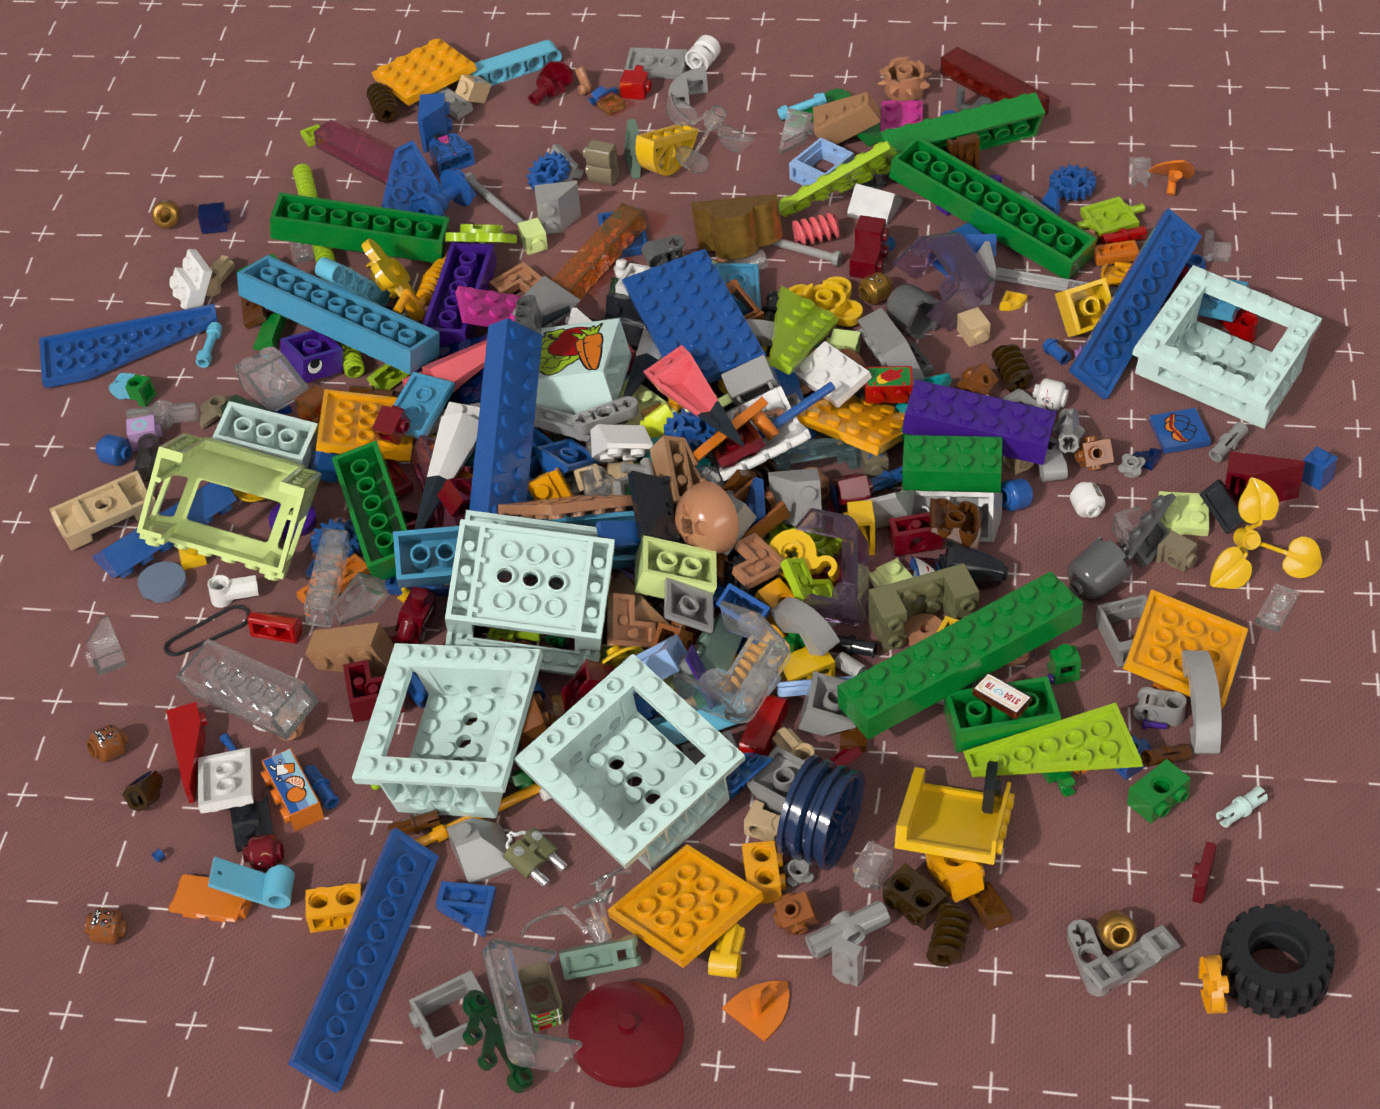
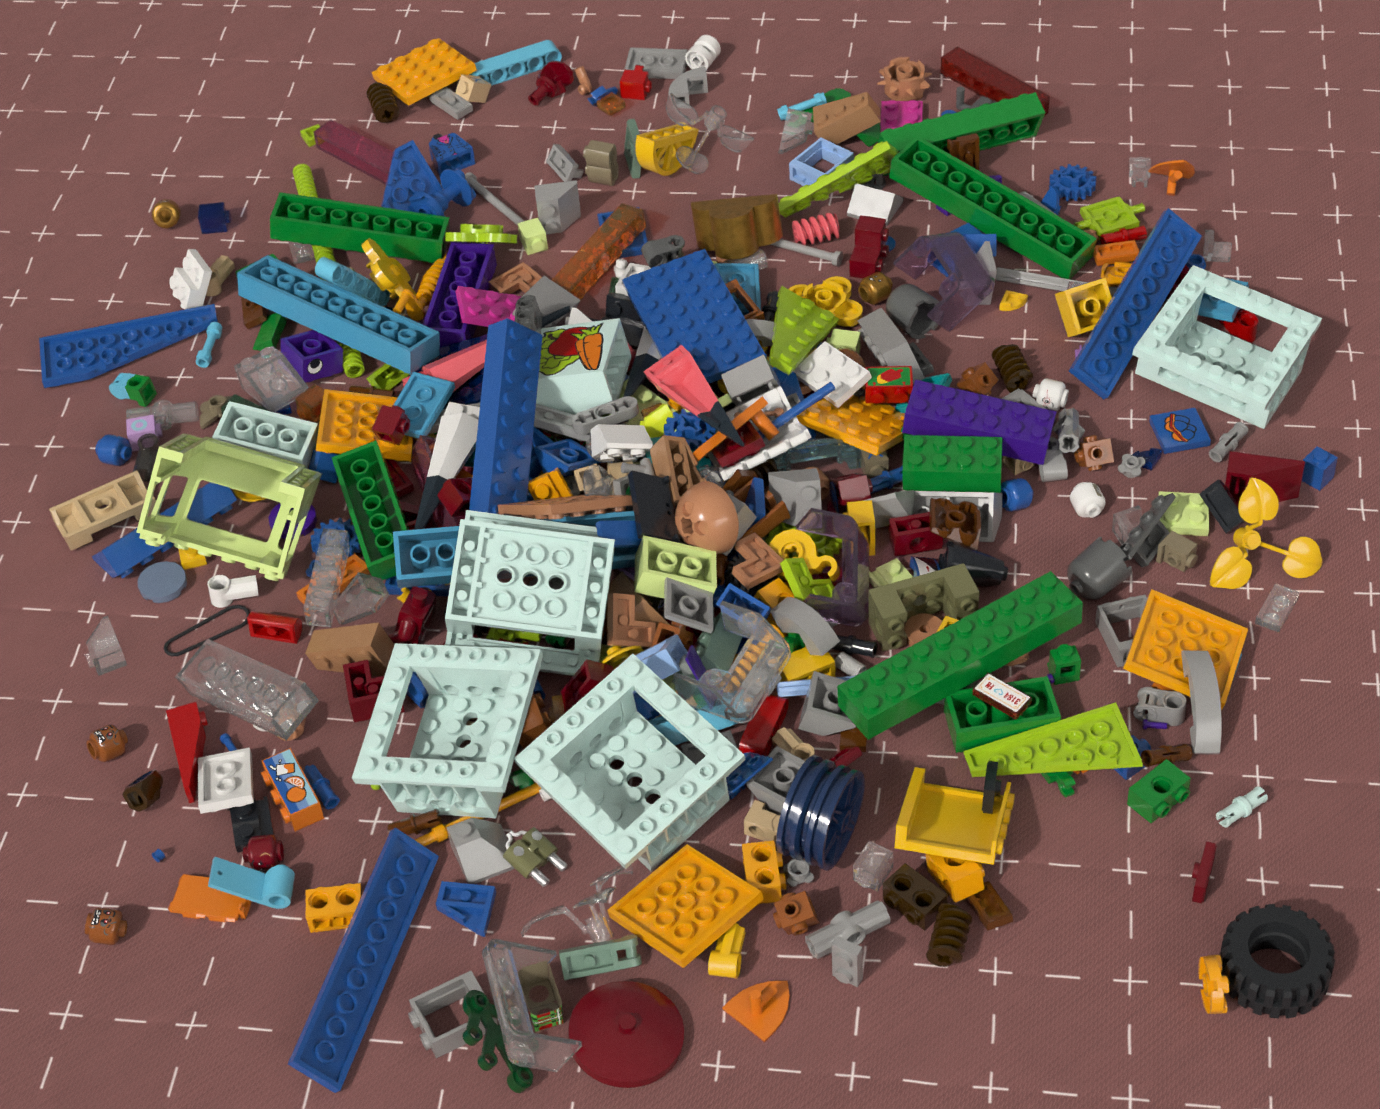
(433, 117): blue slope -> none
(548, 170): blue gear -> none
(973, 327): tan brick -> none
(1052, 347): blue pin -> none
(1091, 946): light grey beam -> none
(1116, 930): pearl gold head -> none
(1132, 961): light grey slope -> none

